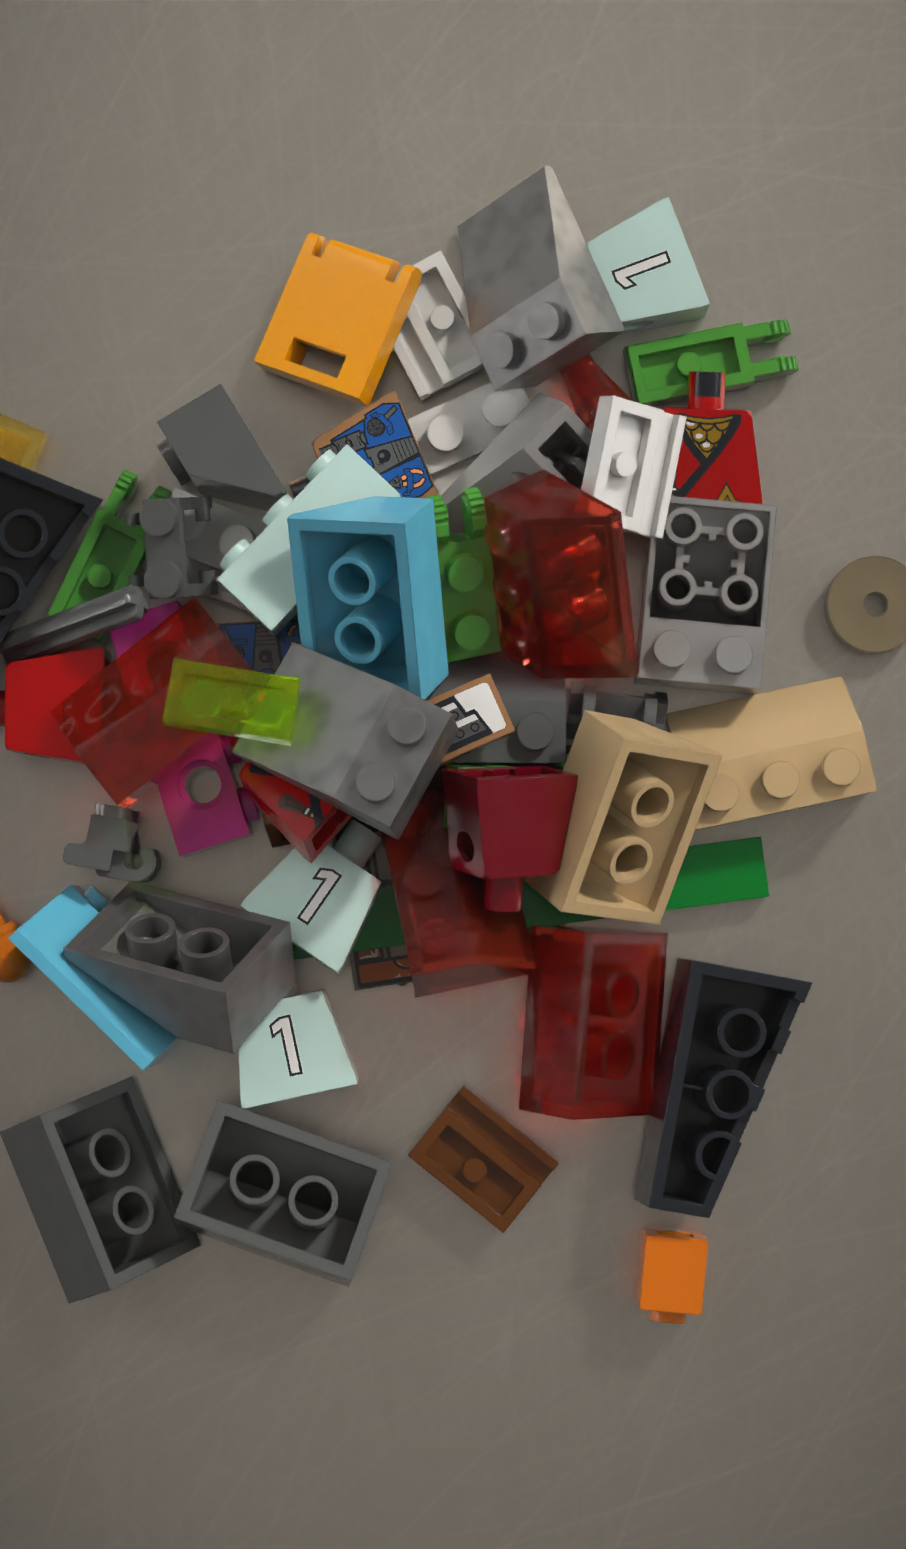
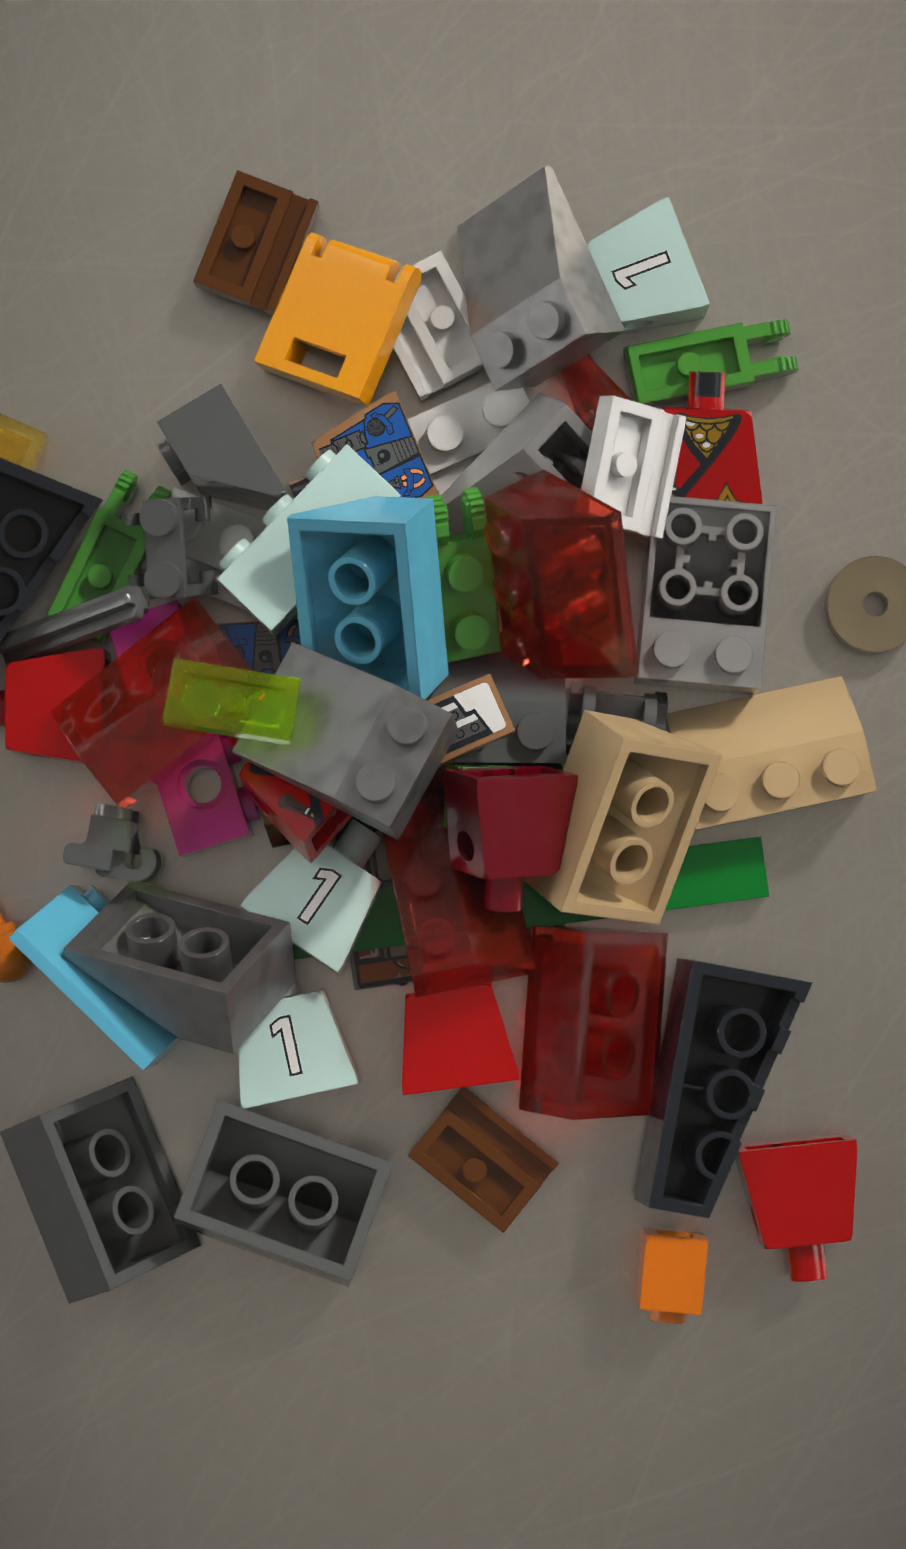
(255, 242): none -> reddish brown plate
(455, 1041): none -> red torso
(801, 1197): none -> red torso

